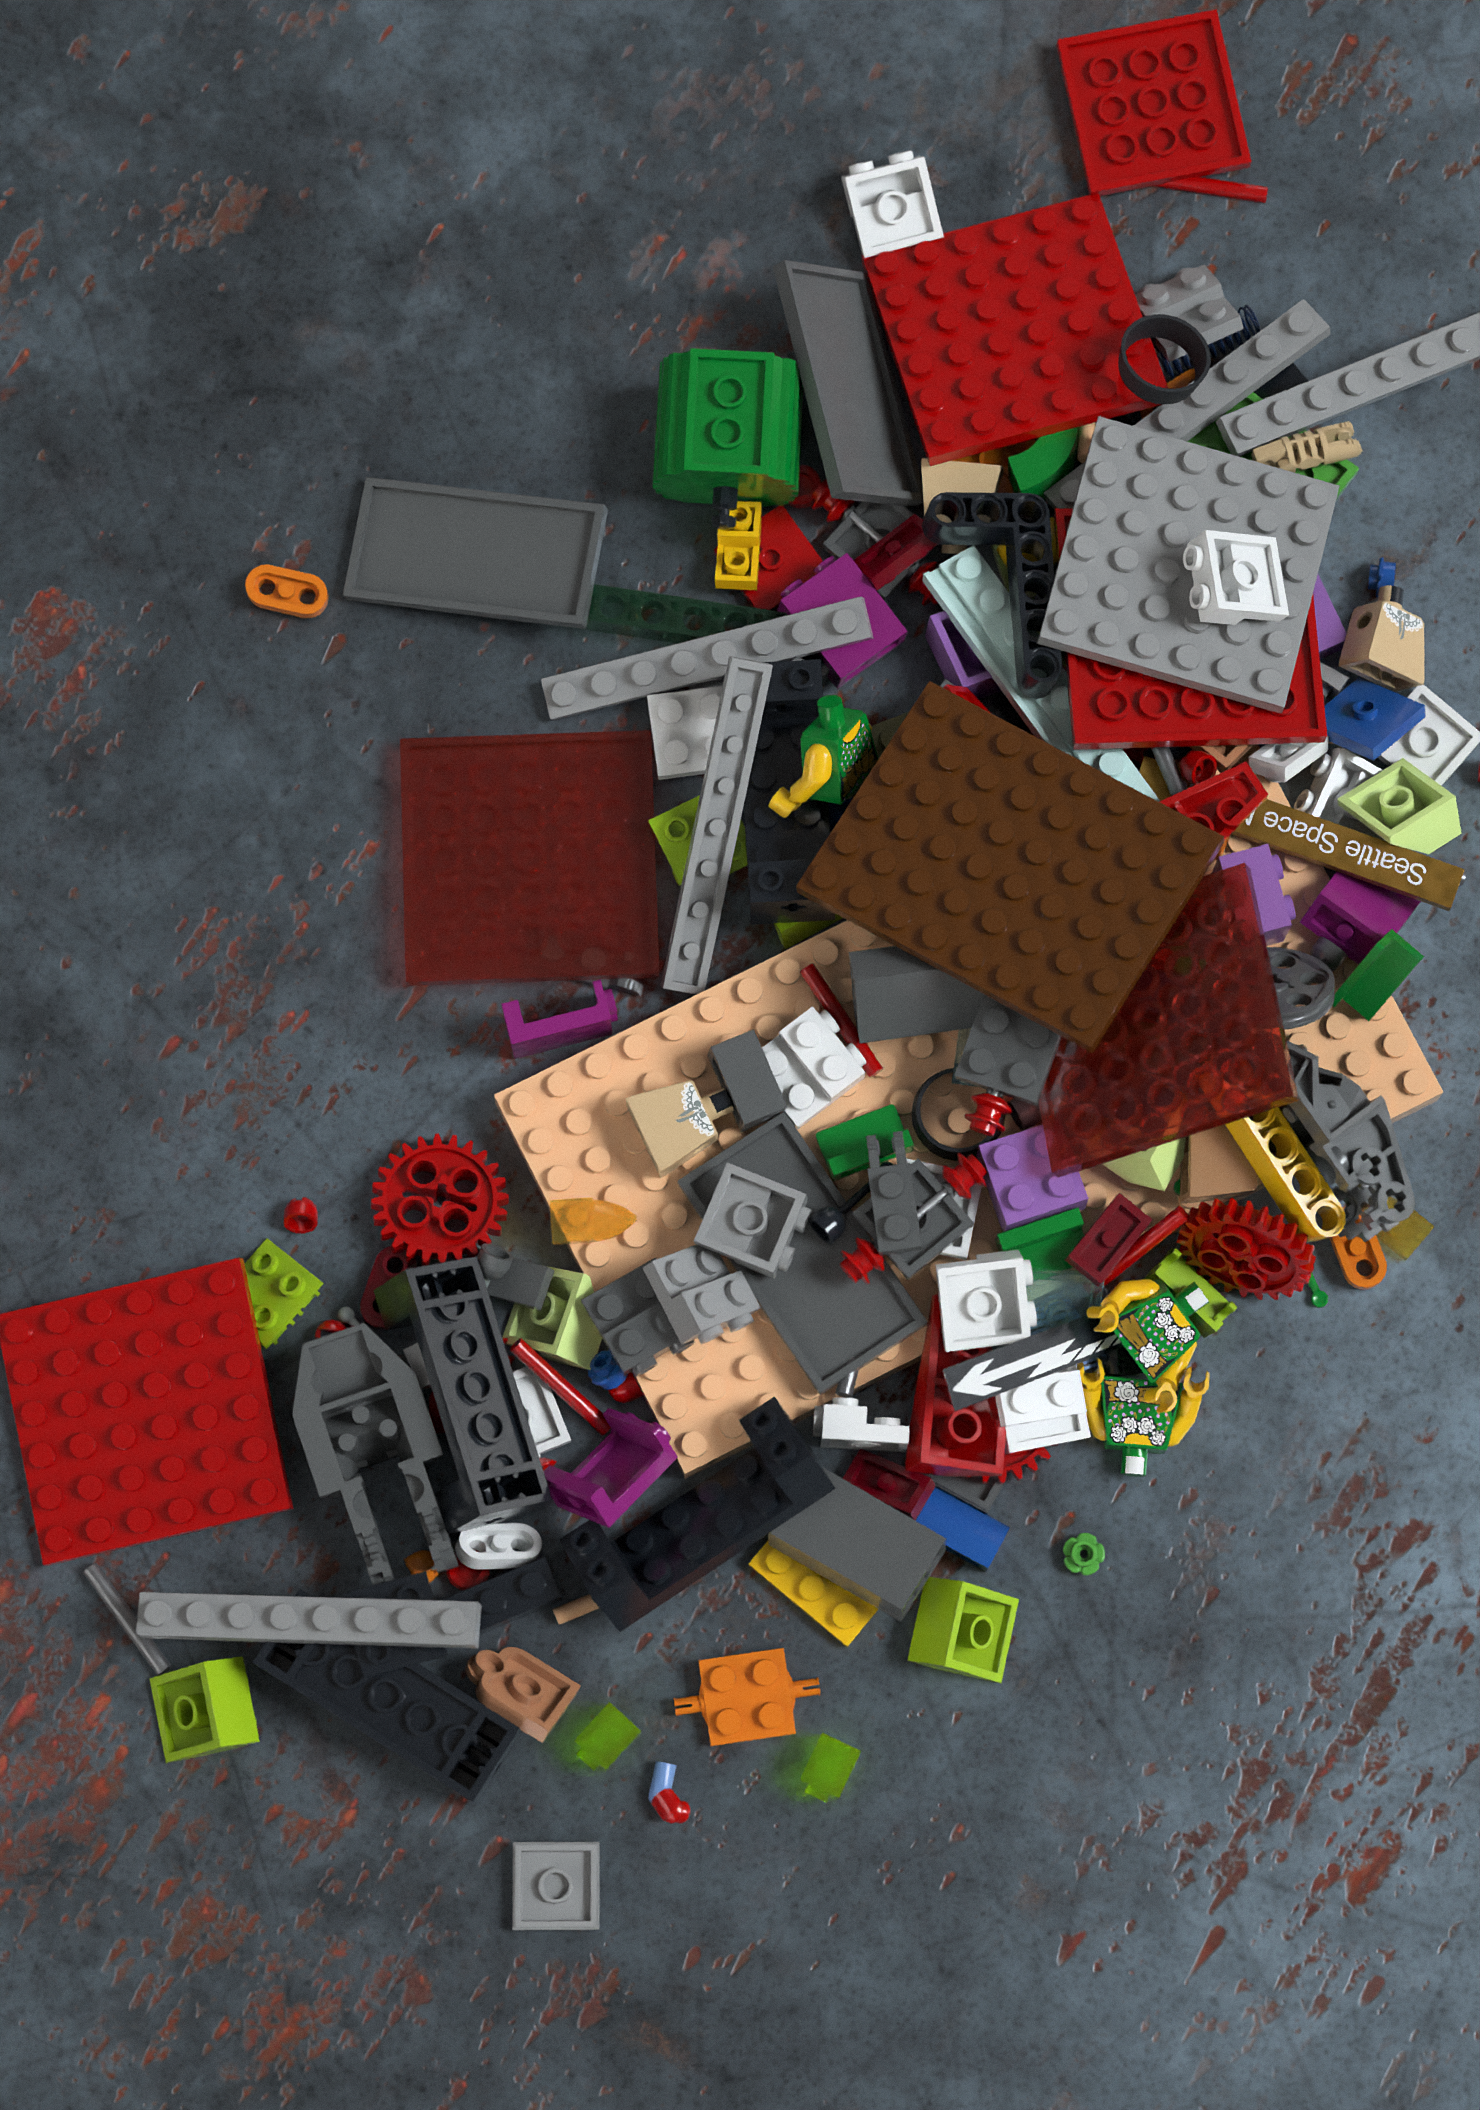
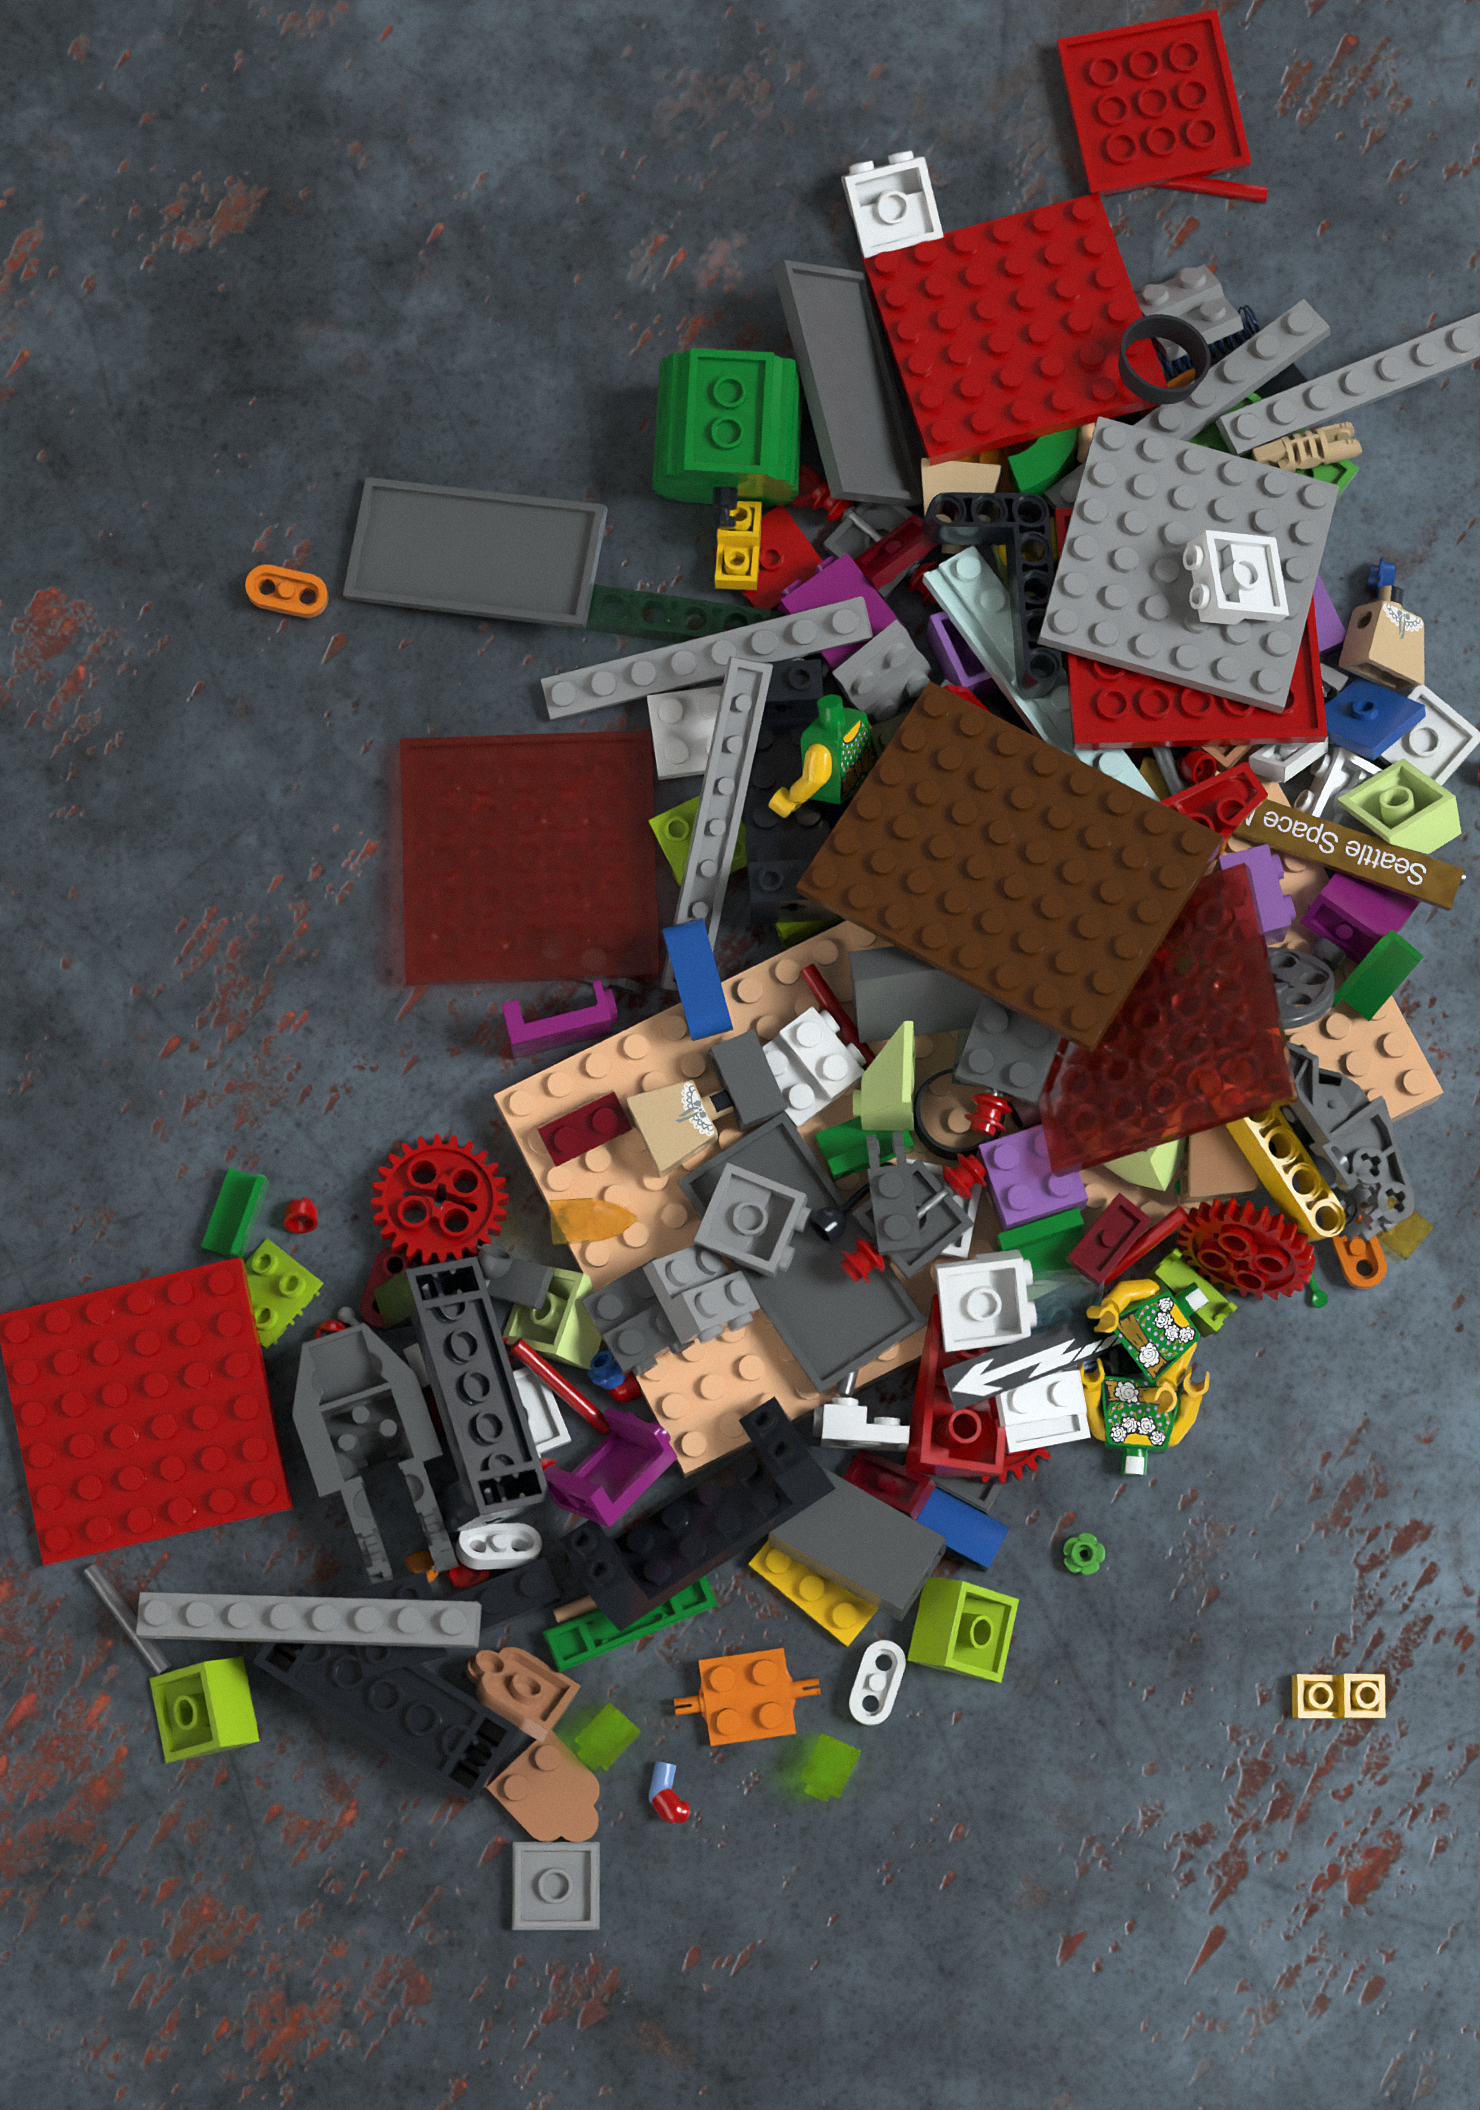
(235, 1214): none -> green panel
(550, 1792): none -> nougat plate
(584, 1128): none -> dark red plate
(596, 1635): none -> green plate
(697, 979): none -> blue beam
(877, 1683): none -> white plate
(884, 674): none -> light grey plate
(889, 1085): none -> yellowish green slope
(1338, 1696): none -> yellow slope

